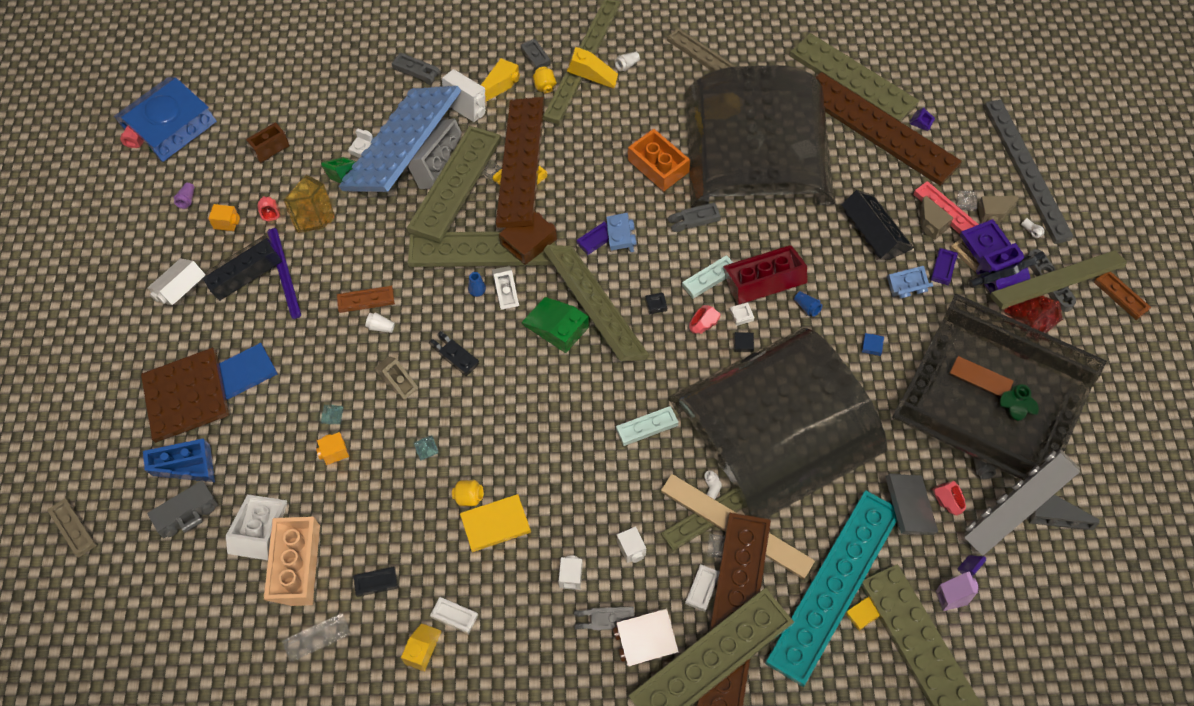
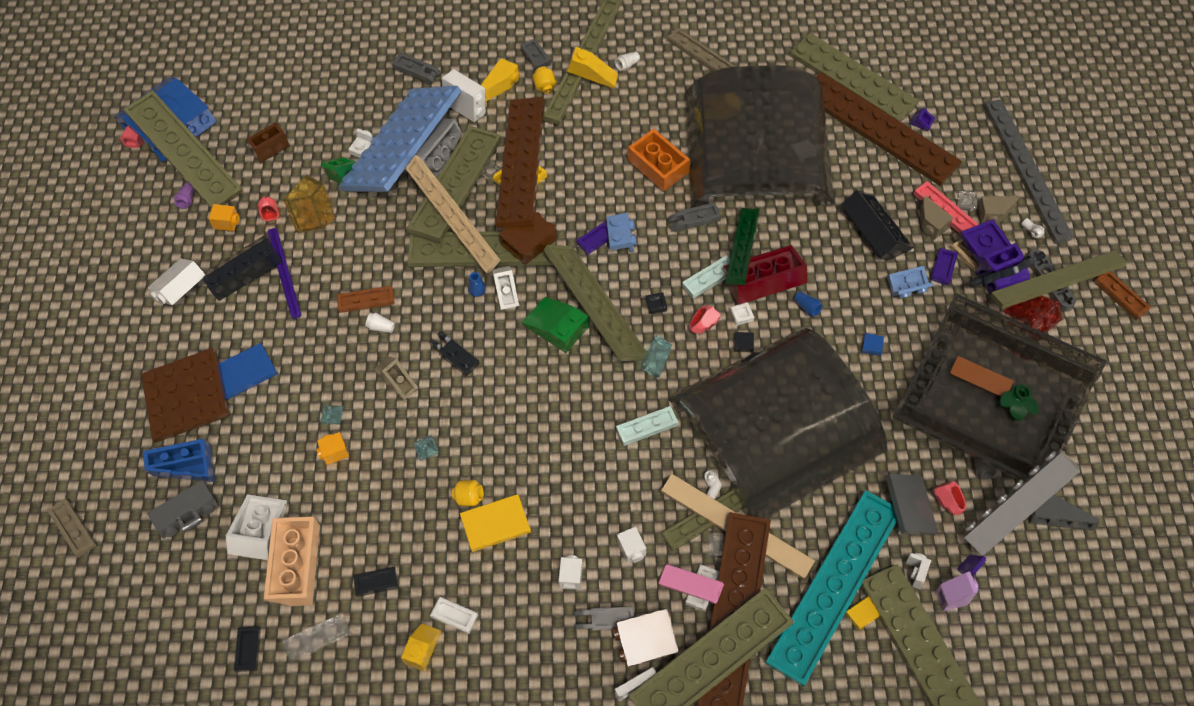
(183, 150): none -> olive plate
(247, 649): none -> black tile
(452, 214): none -> tan tile
(629, 687): none -> white tile
(656, 356): none -> clear light blue tile
(691, 584): none -> bright pink tile
(743, 246): none -> dark green plate
(921, 566): none -> white bracket

